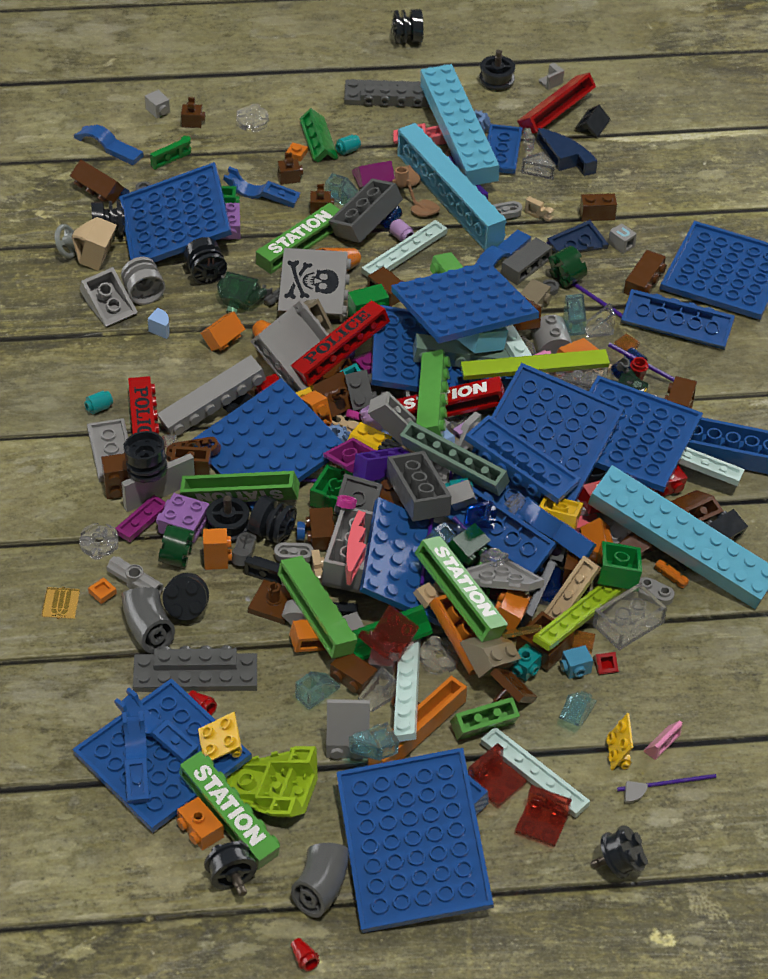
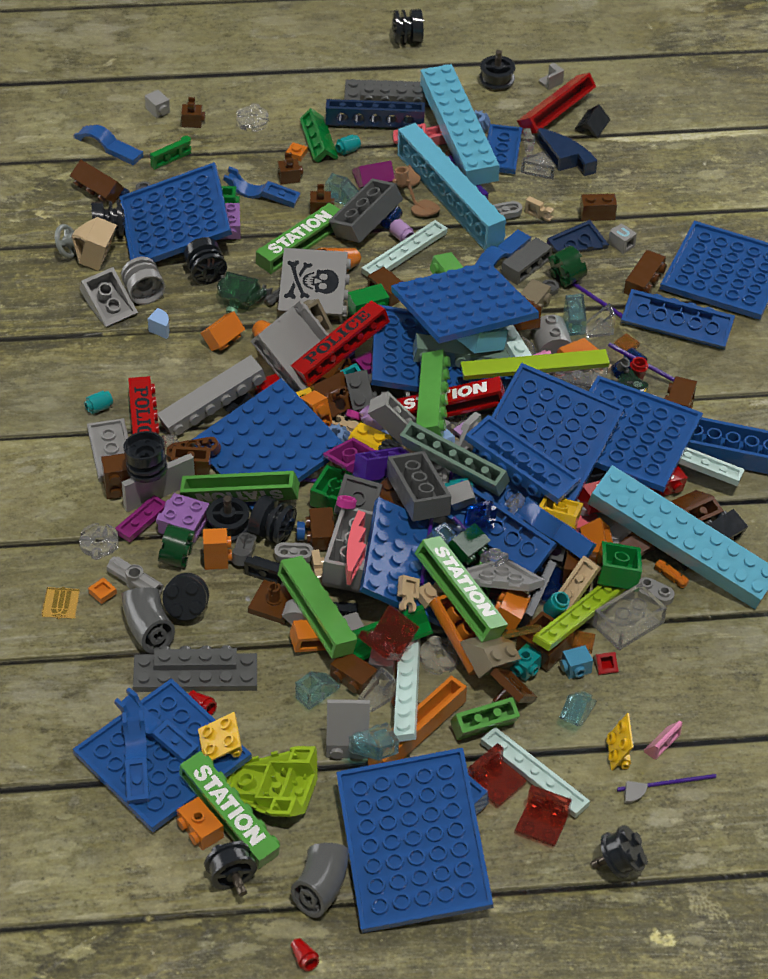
(368, 109): none -> dark blue brick
(409, 591): none -> tan plate
(556, 604): none -> teal brick

